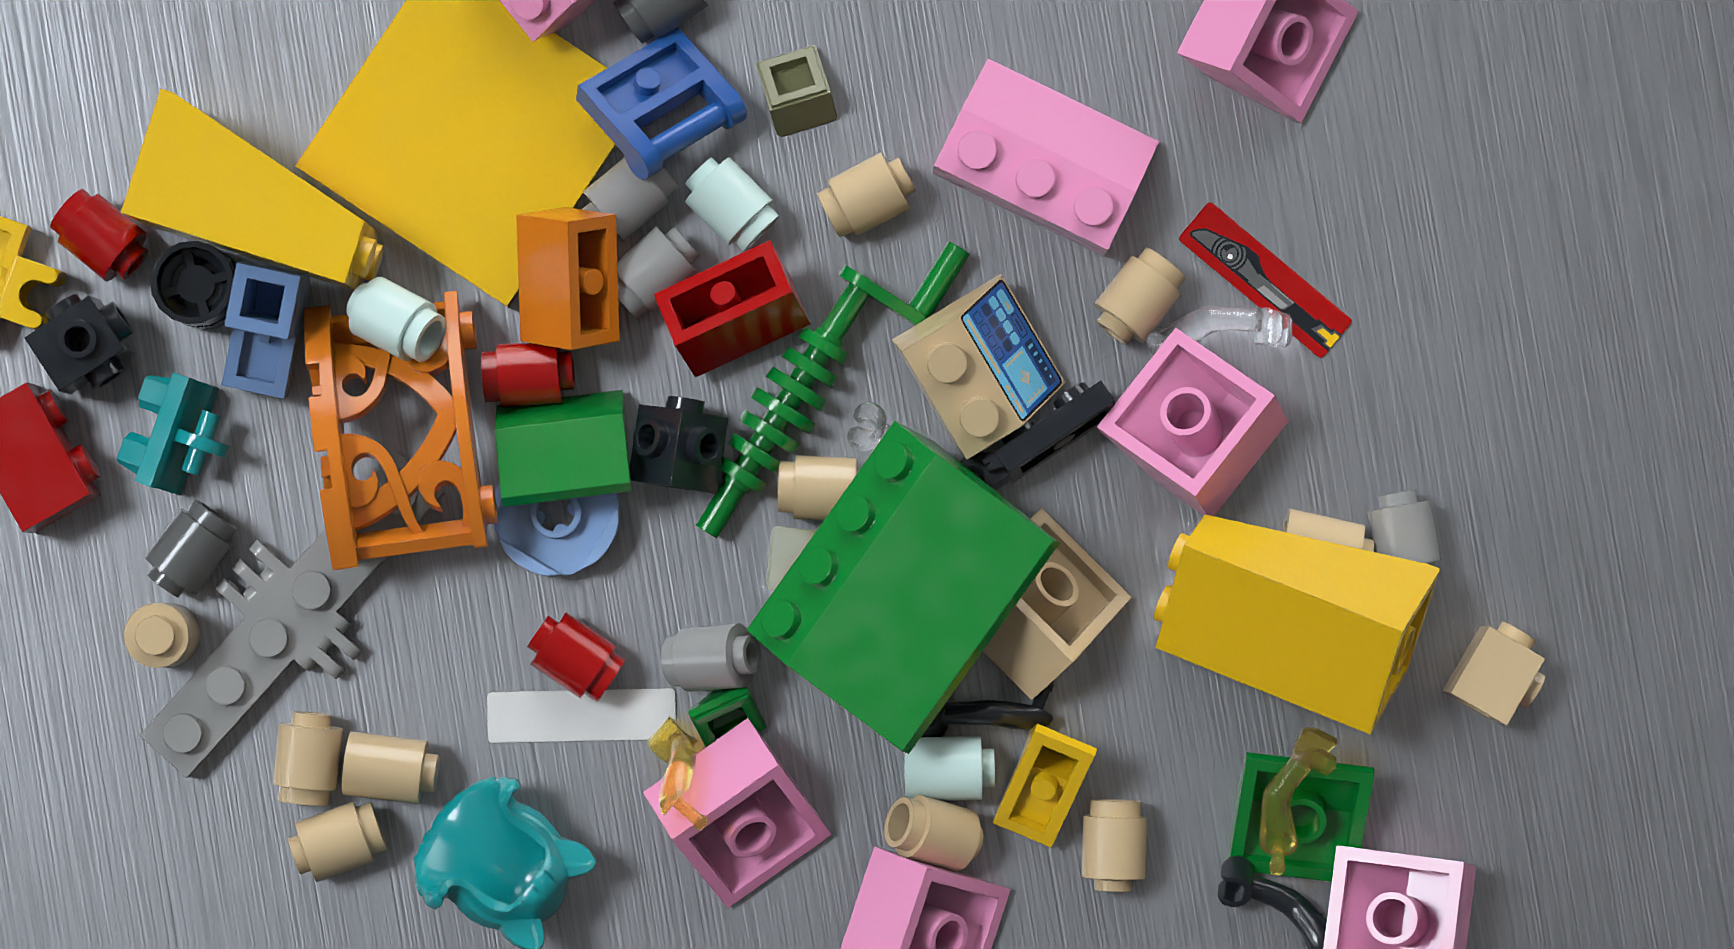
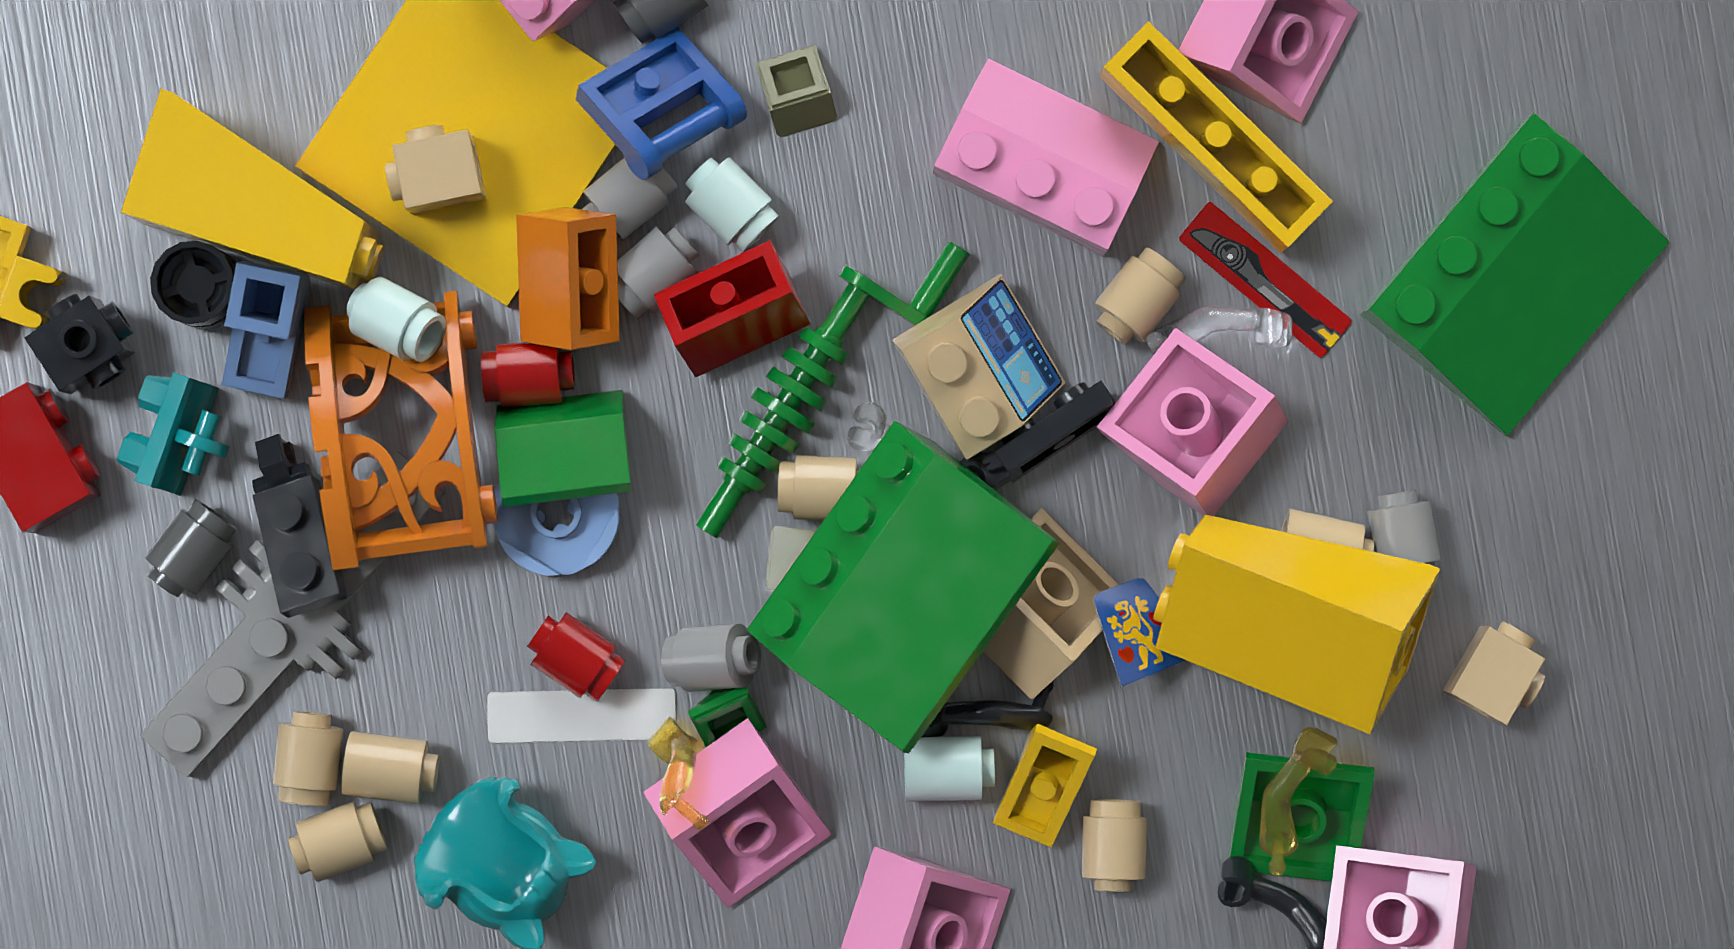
(100, 235): red brick -> none
(162, 635): tan brick -> none
(294, 530): none -> black hinge
(435, 170): none -> tan brick
(678, 446): black brick -> none
(866, 195): tan brick -> none
(934, 832): tan brick -> none
(1131, 631): none -> blue sticker
(1214, 137): none -> yellow brick
(1516, 274): none -> green slope

